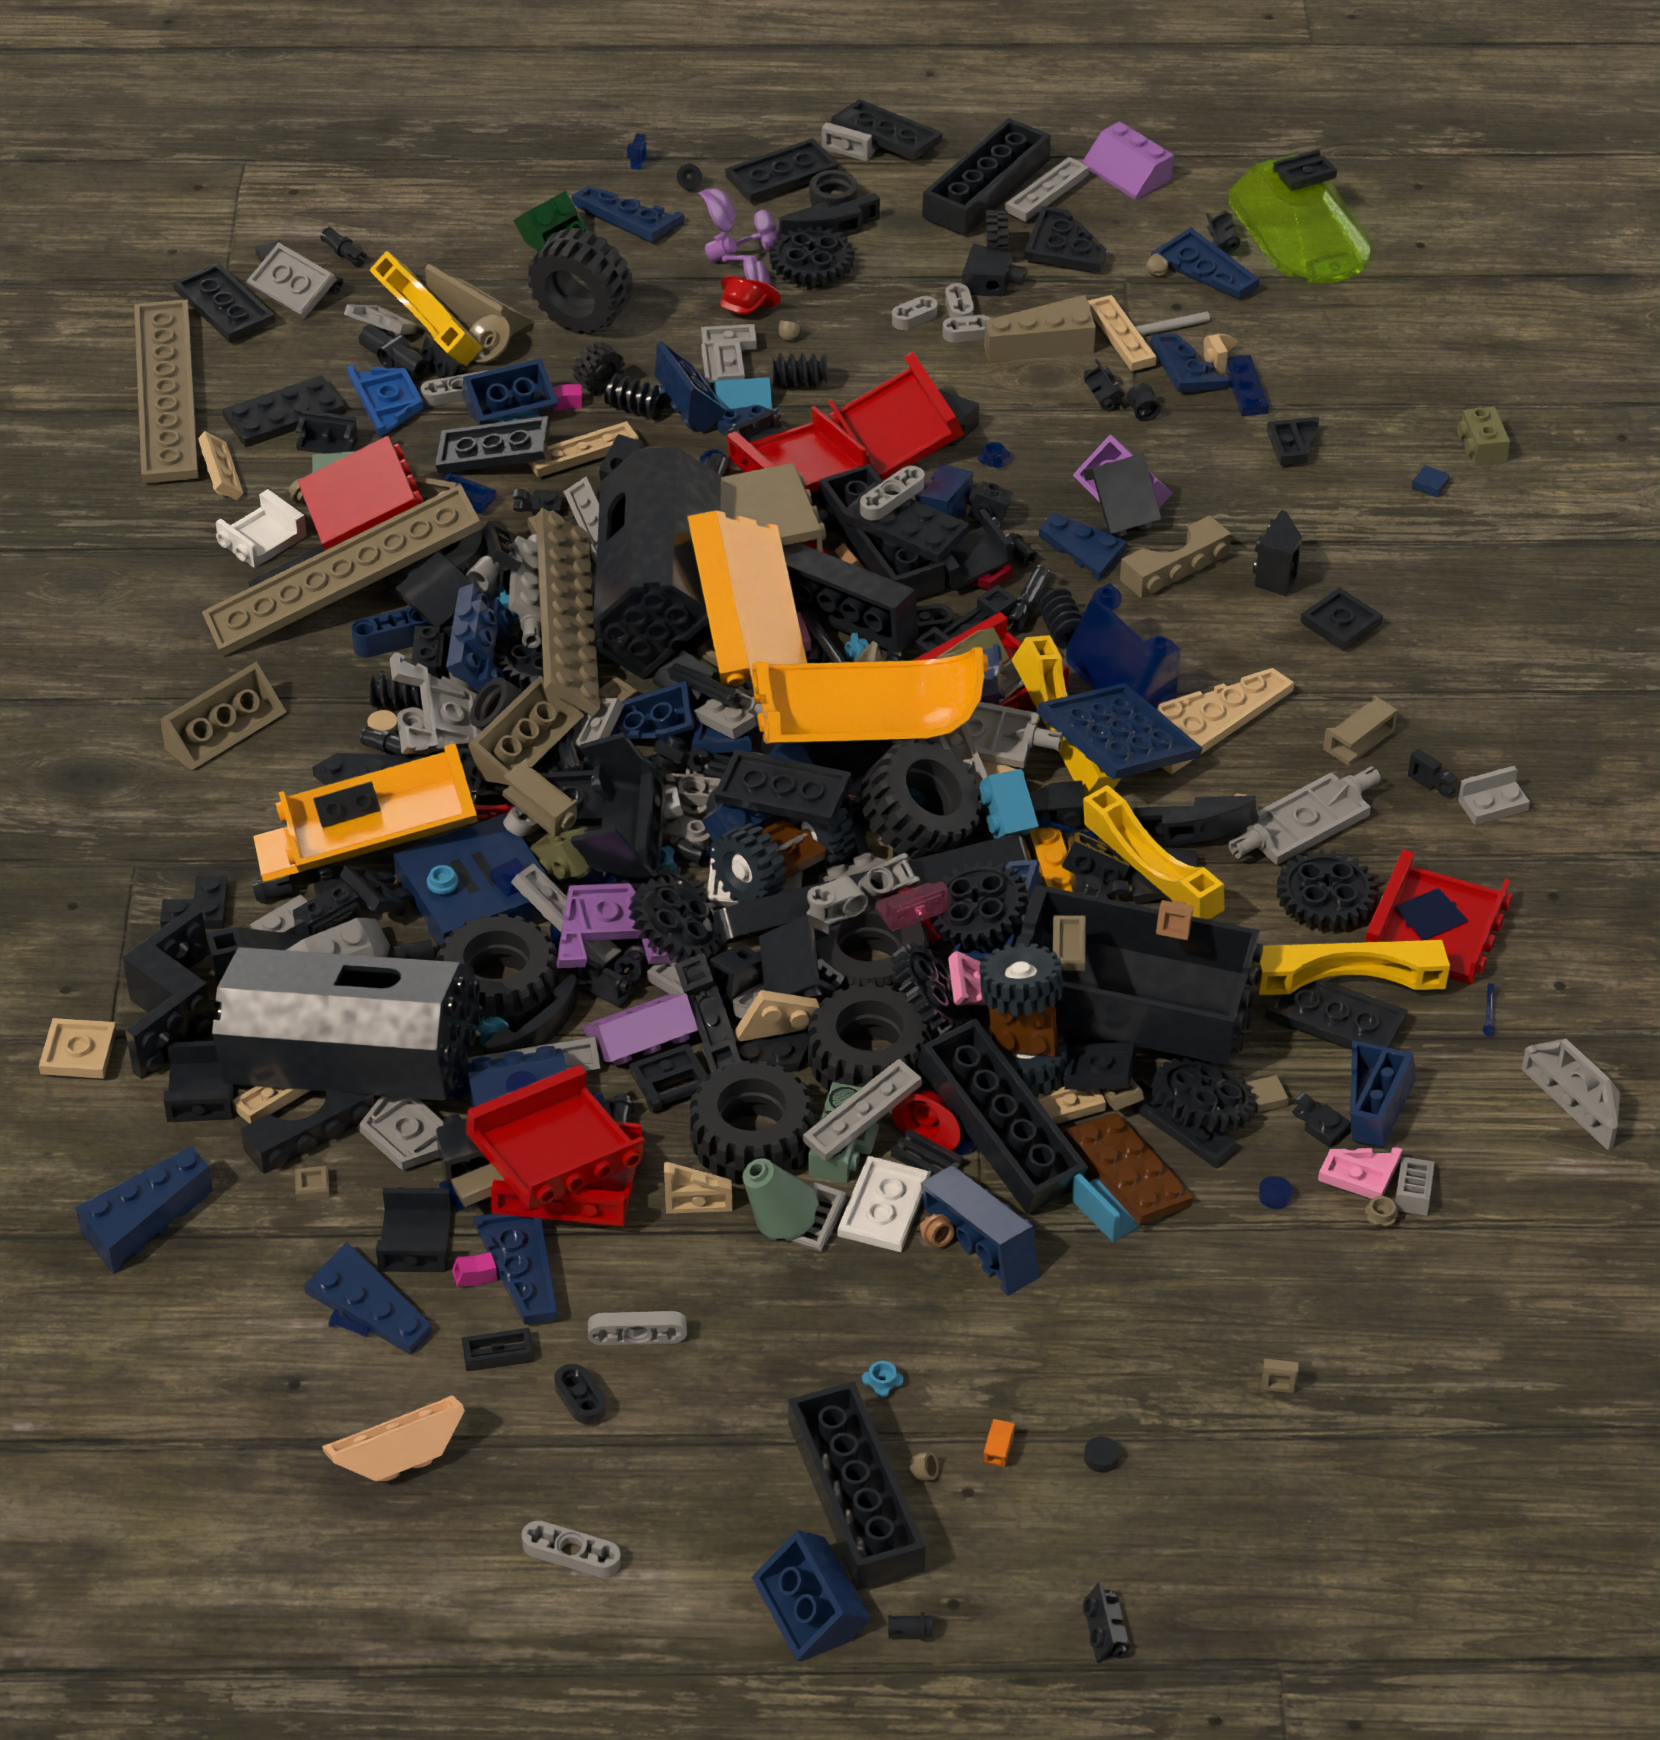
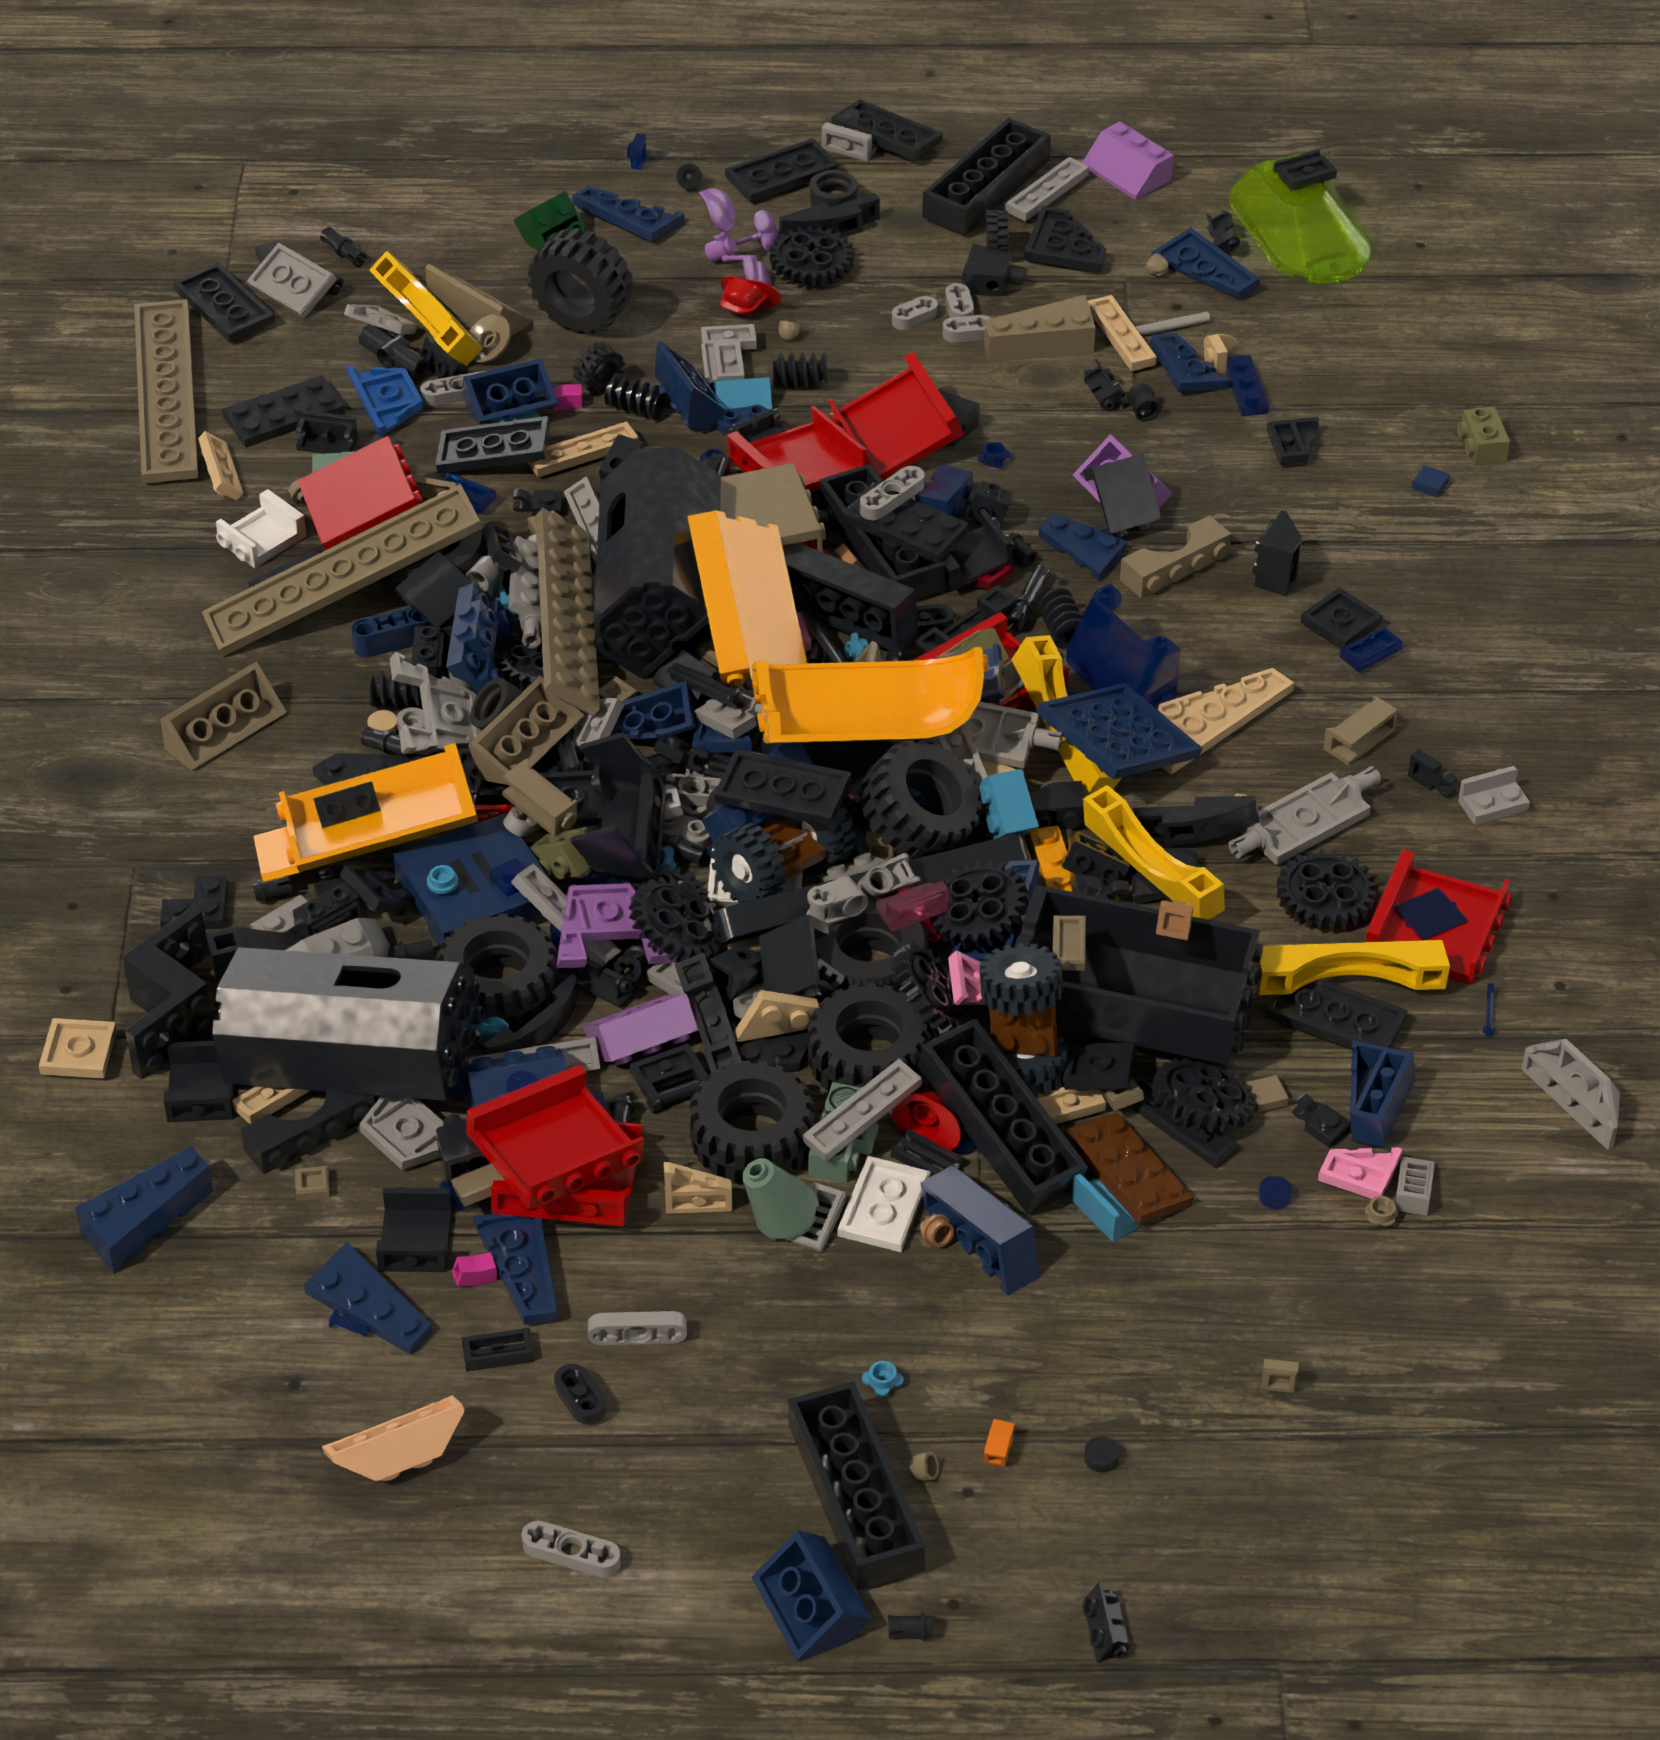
(1046, 823): clear blue hinge -> none
(1371, 649): none -> clear blue plate

